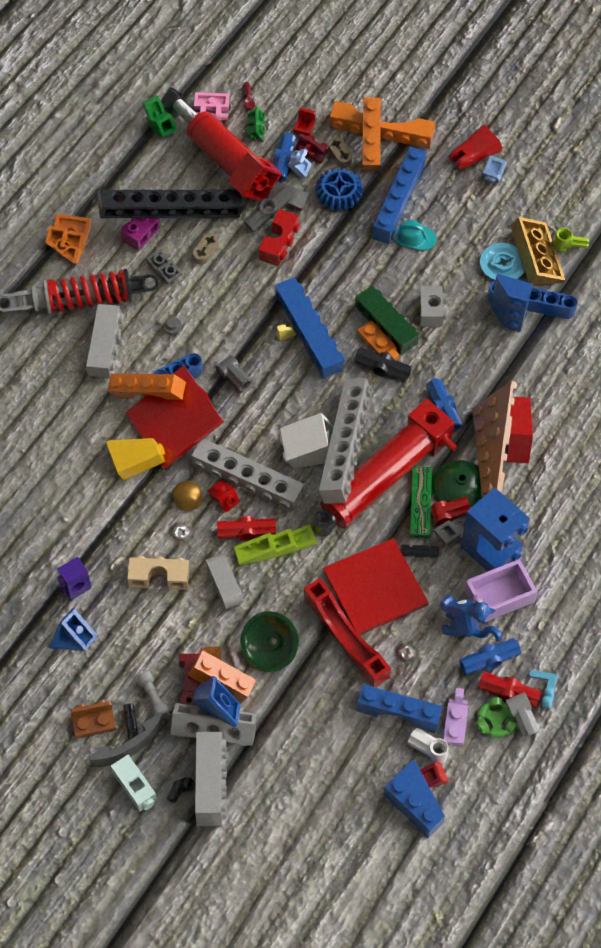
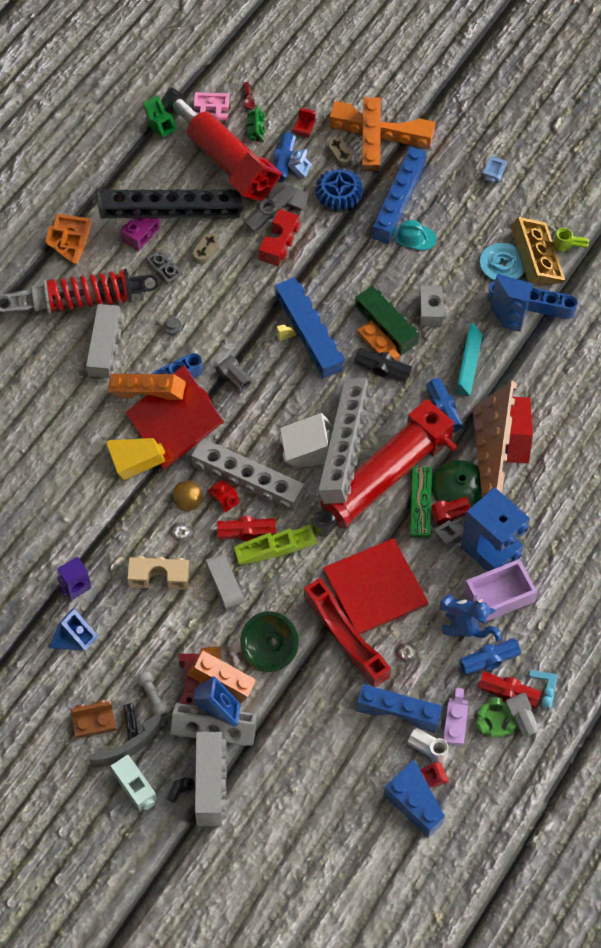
(314, 149): dark red hips -> none
(420, 550): black axle -> none
(469, 361): none -> teal slope
(476, 148): red piece -> none

